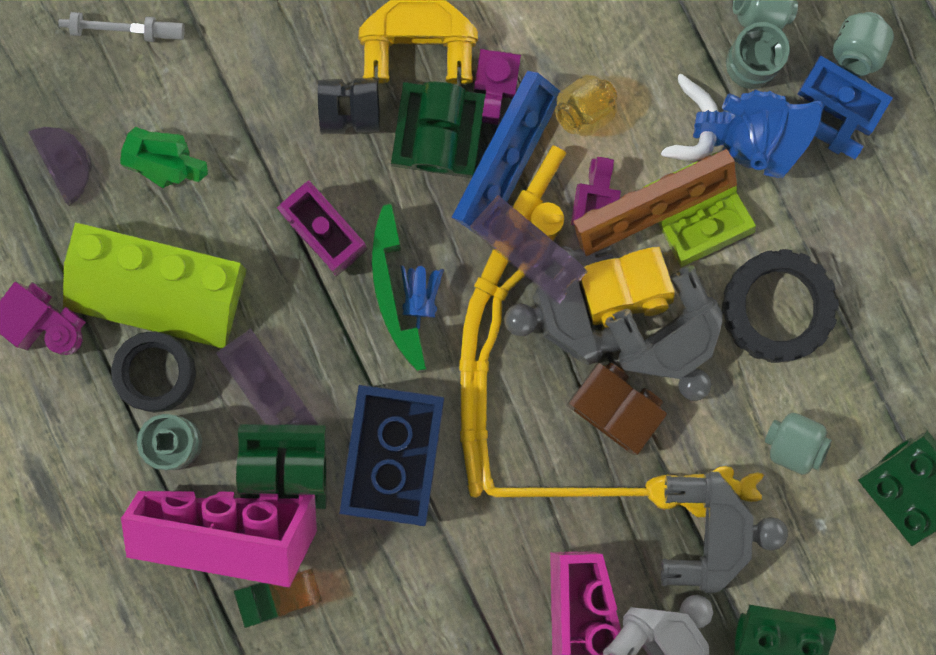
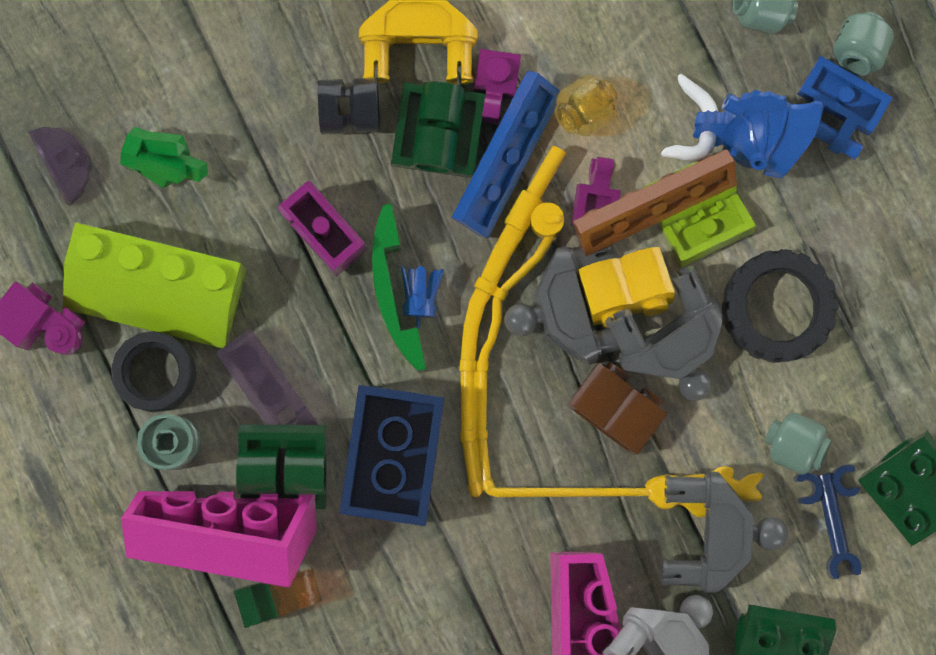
(152, 29): light grey piece -> none
(527, 248): clear purple plate -> none
(757, 55): sand green wheel -> none
(827, 487): none -> dark blue bar

